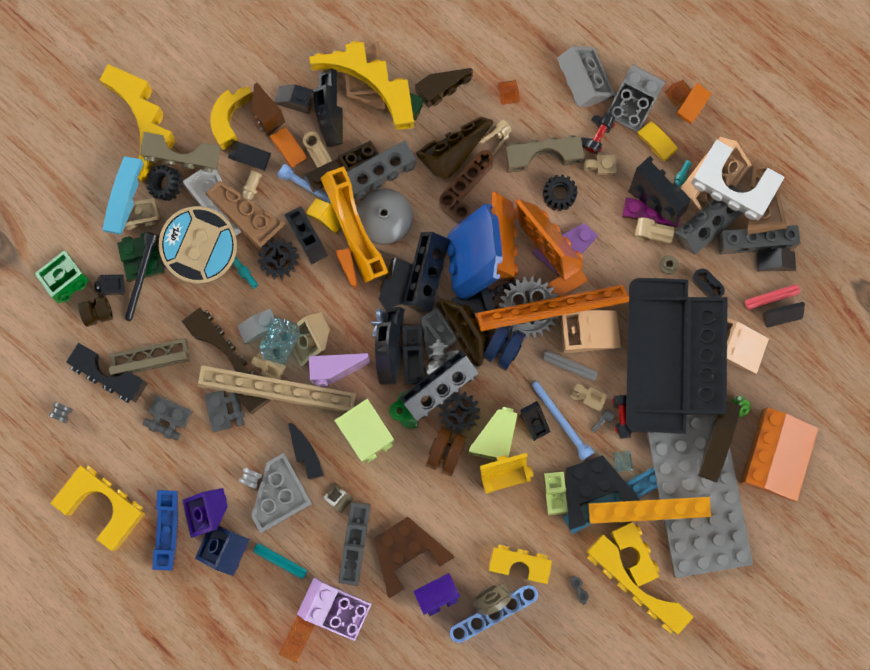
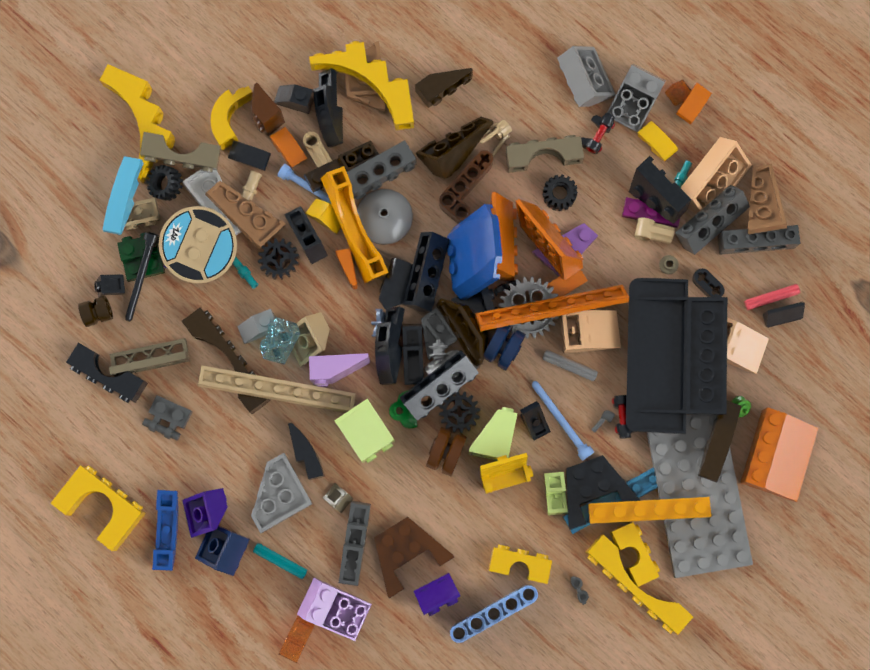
(60, 412): dark grey wheel -> none
(62, 277): green plate -> none
(218, 410): dark grey plate -> none
(250, 478): light grey wheel -> none
(269, 368): tan plate -> none
(417, 104): dark green slope -> none
(492, 599): dark tan tile -> none
(508, 92): clear orange slope -> none
(591, 396): tan plate -> none
(603, 165): tan plate -> none
(623, 461): clear light blue tile -> none
(751, 203): white arch -> none
(776, 260): black slope -> none

